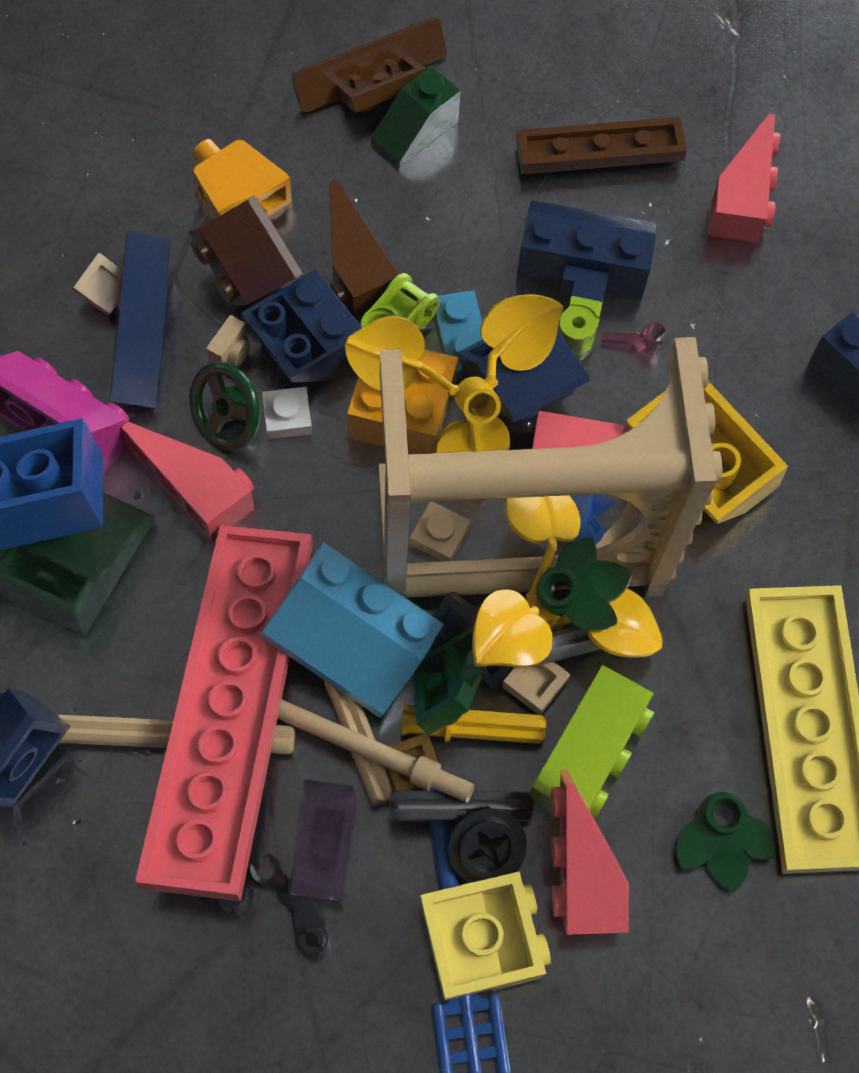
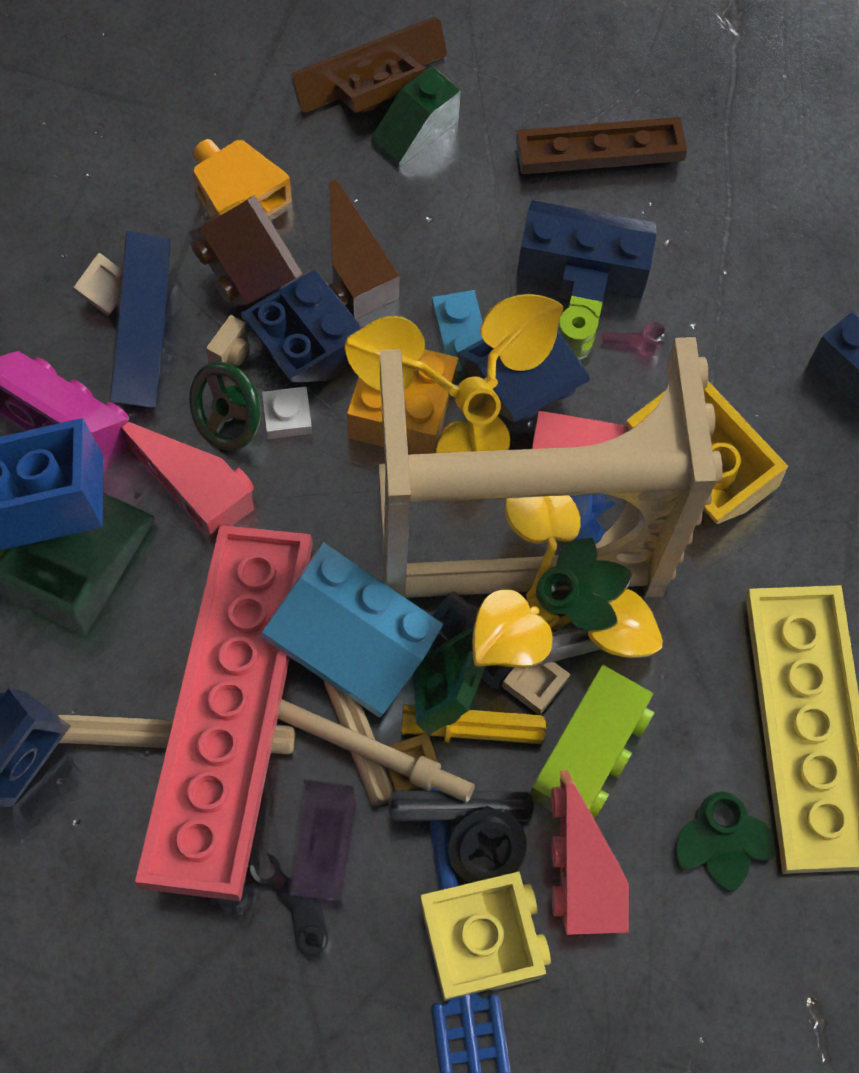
(404, 300): lime piece -> none
(440, 532): tan plate -> none
(741, 196): coral slope -> none

